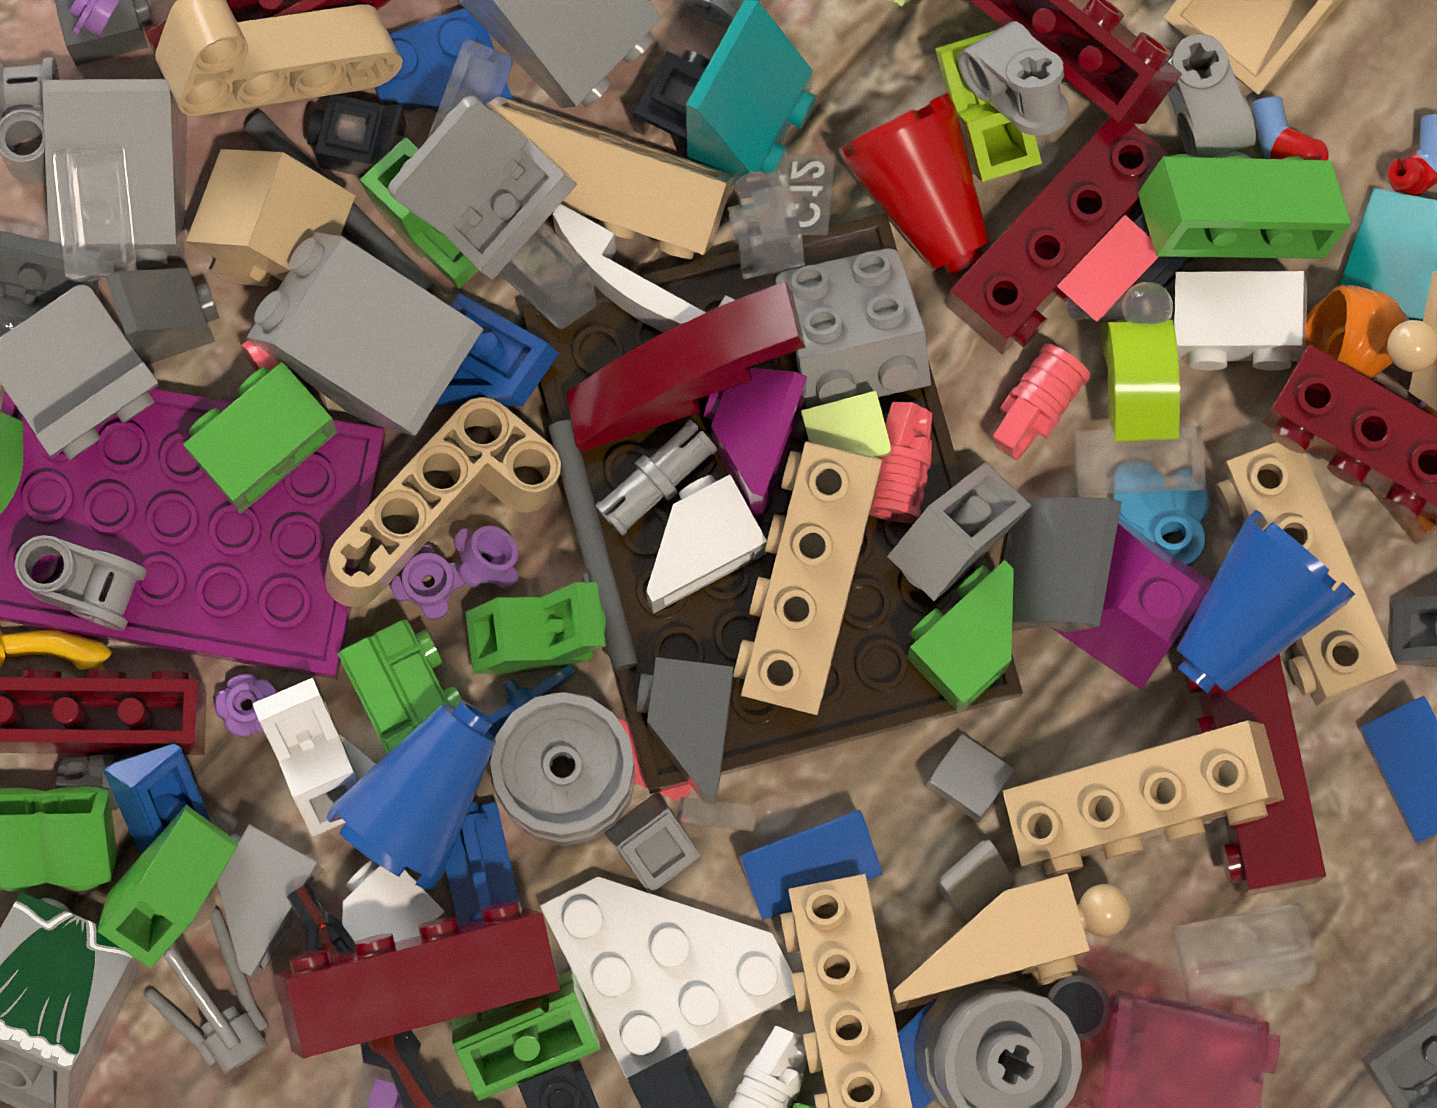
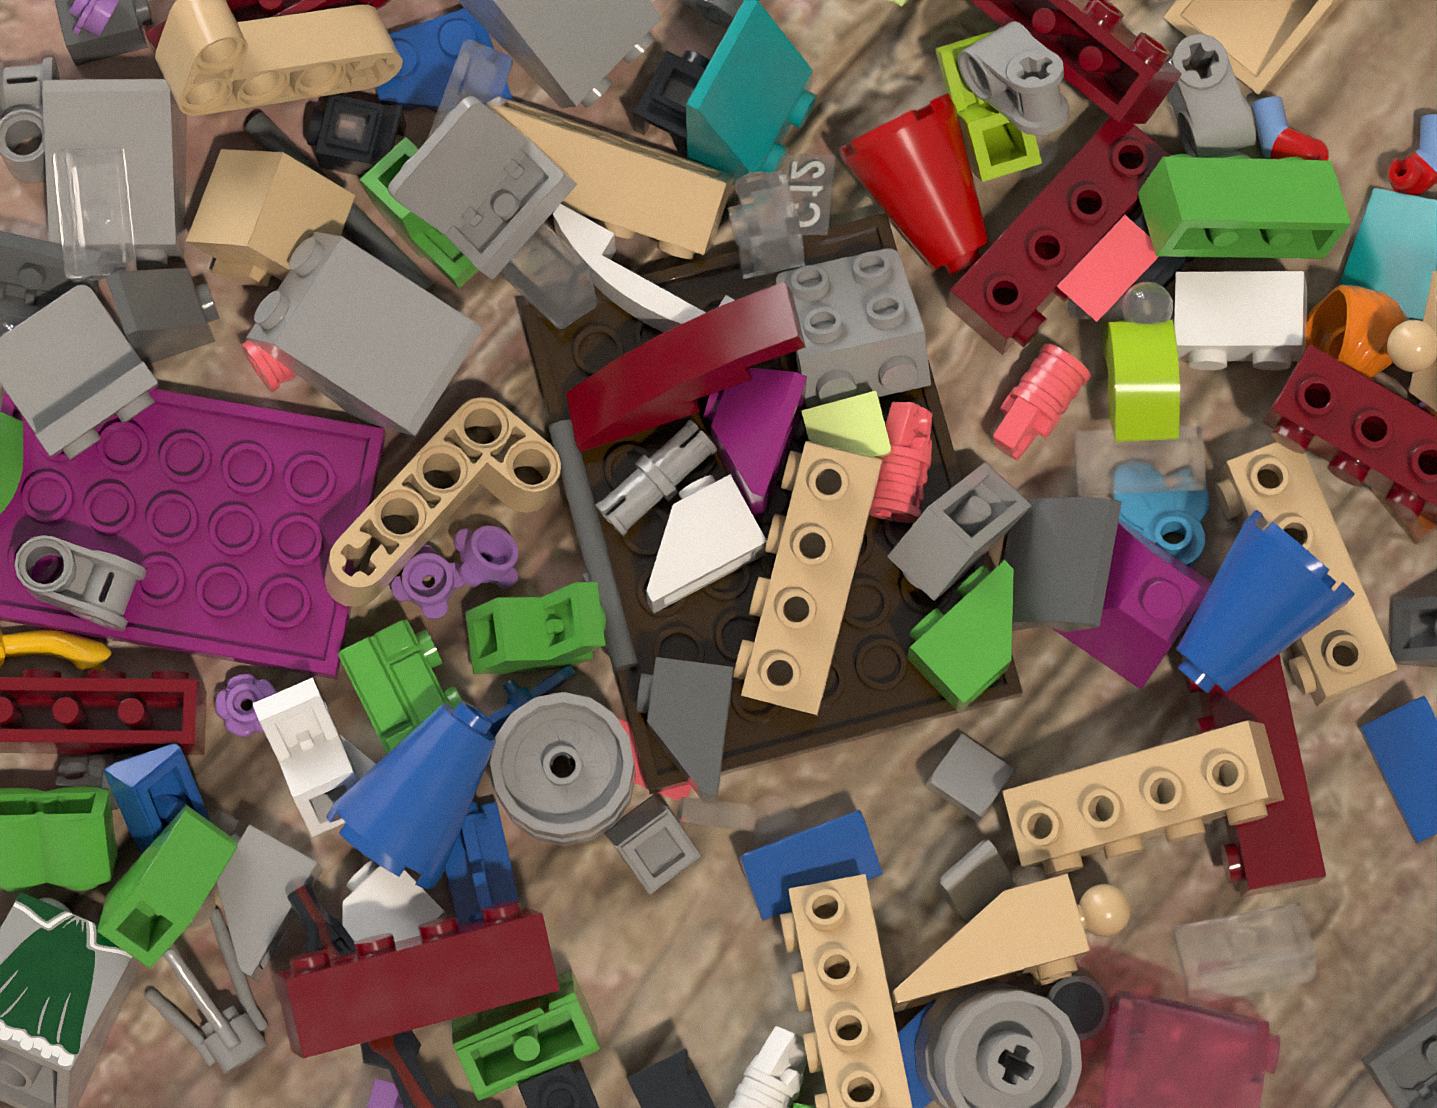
(259, 436): bright green brick -> none
(502, 362): blue wing -> none
(663, 970): white plate -> none

